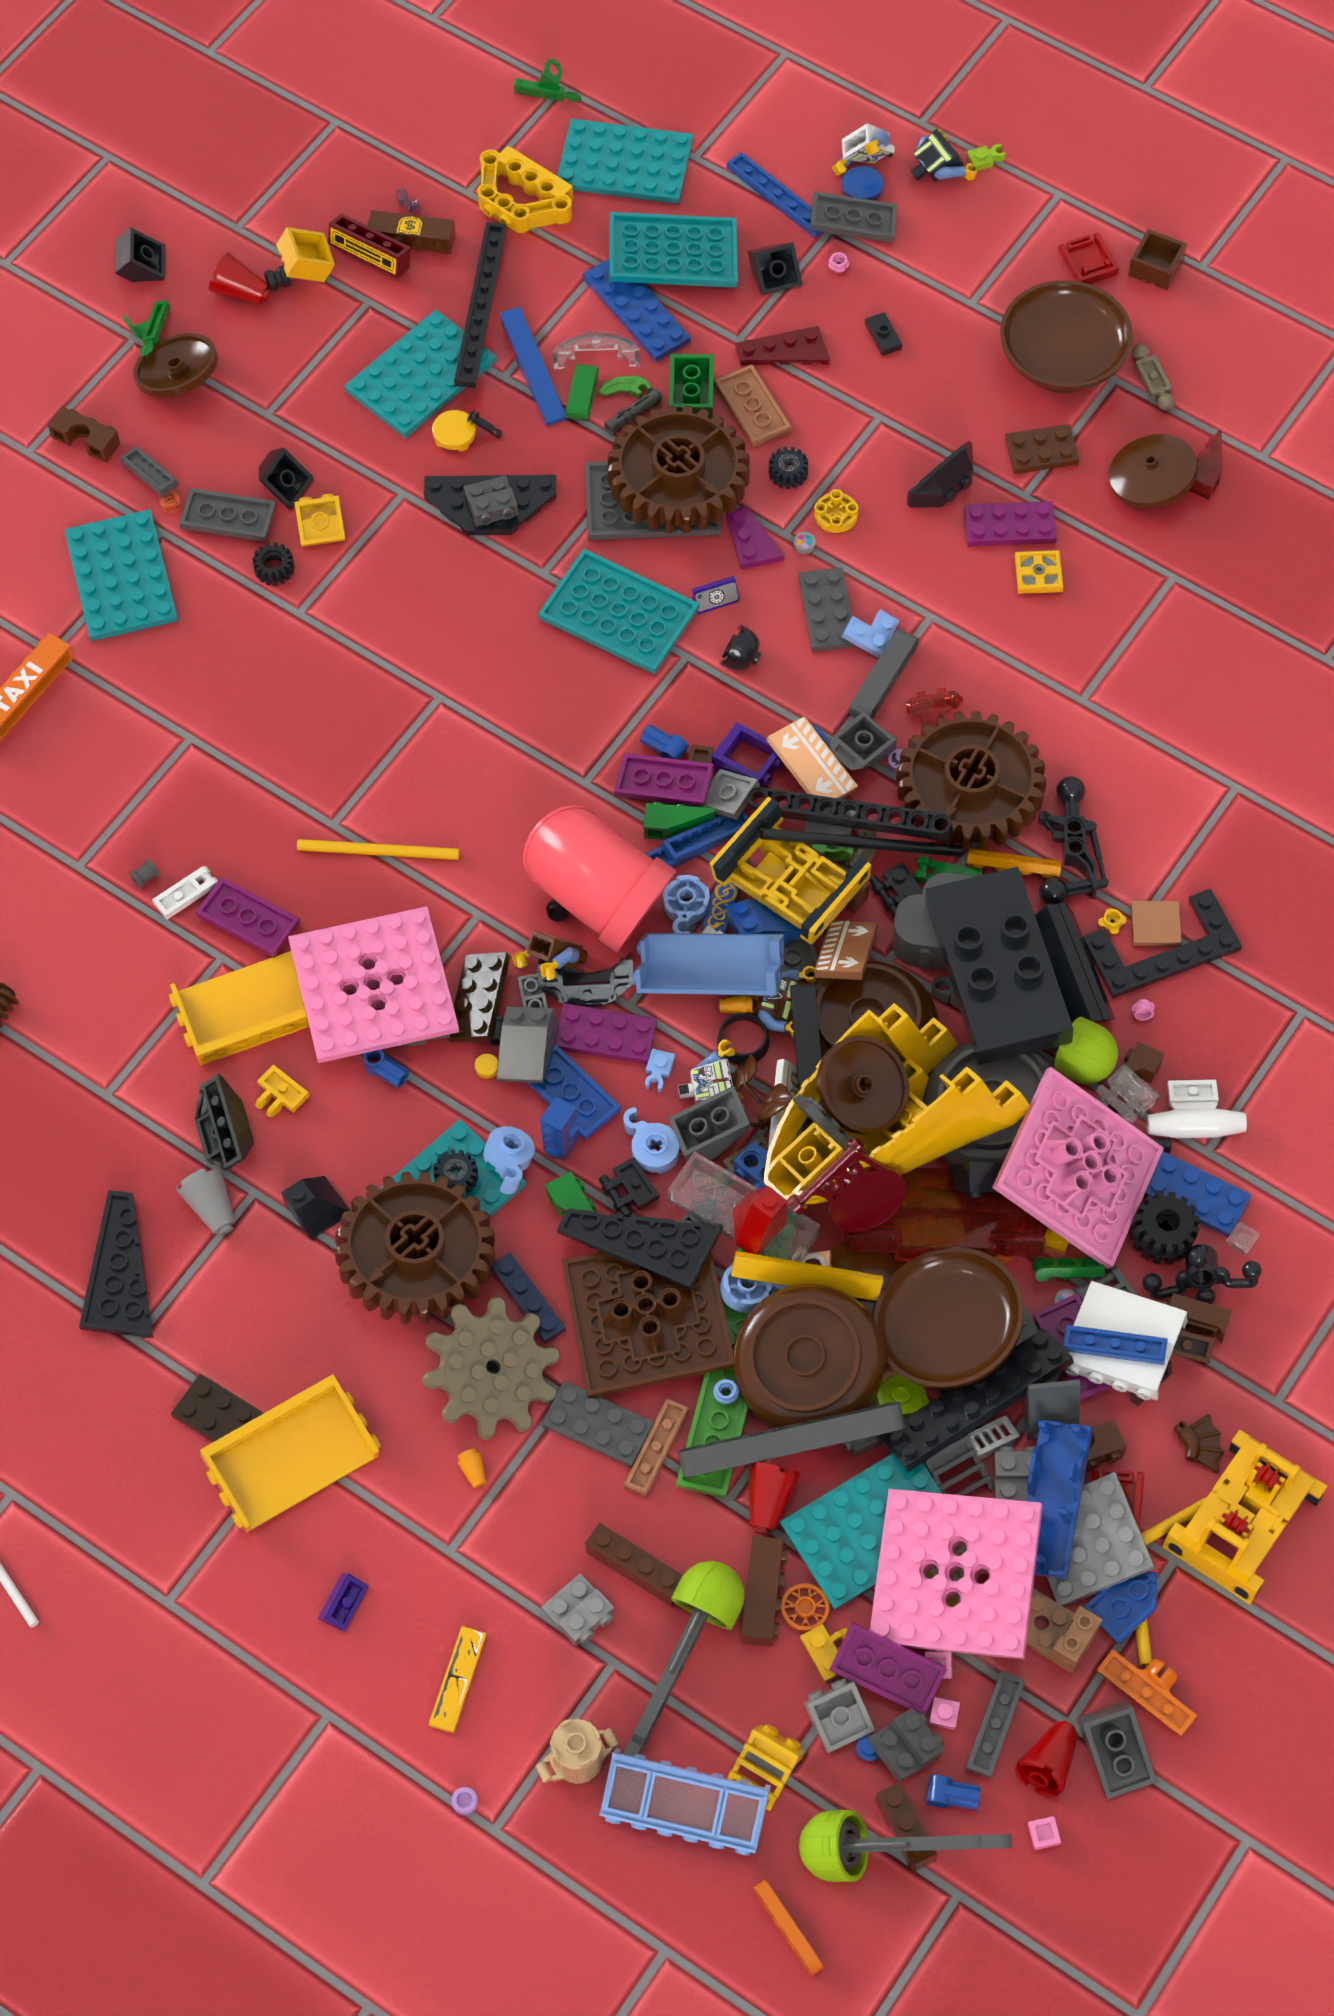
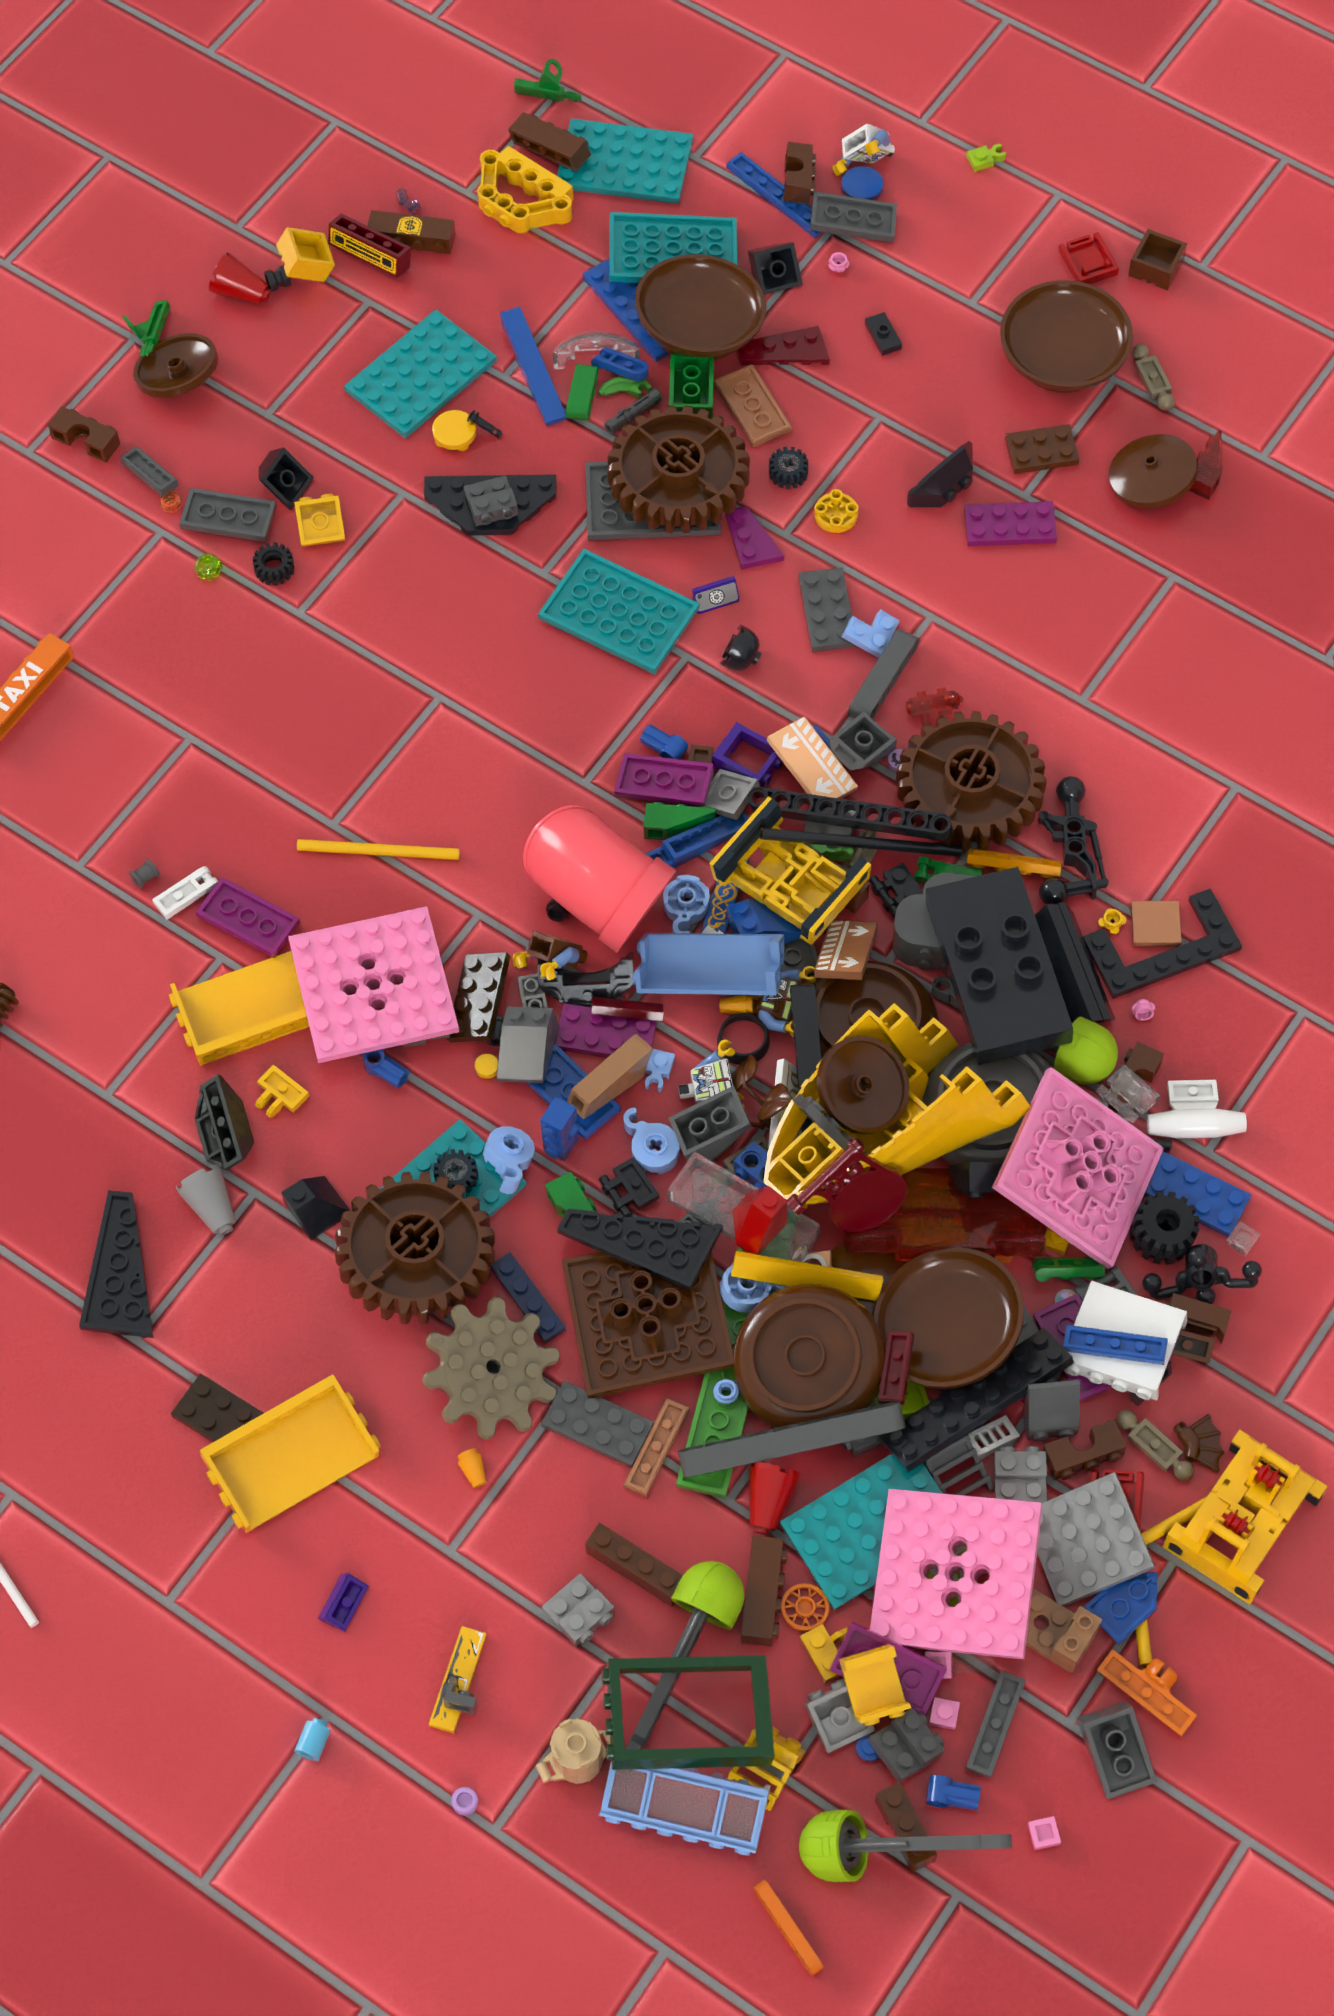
(120, 575): teal plate -> none
(139, 257): black slope -> none
(210, 572): none -> clear neon green plate
(312, 1739): none -> medium azure brick
(461, 1701): none -> dark grey bracket
(480, 305): black plate -> none
(549, 141): none -> reddish brown brick
(611, 1077): none -> medium nougat slope
(621, 364): none -> blue plate
(627, 1008): none -> dark red tile
(688, 1757): none -> dark green window
(700, 306): none -> reddish brown dish
(799, 174): none -> reddish brown arch
(804, 543): light grey tile -> none
(874, 1685): none -> yellow panel
(896, 1367): none -> dark red tile
(939, 159): torso -> none
(1038, 572): yellow piece -> none
(1049, 1760): red cone -> none
(1057, 1483): blue piece -> none
(1155, 1445): none -> dark tan plate

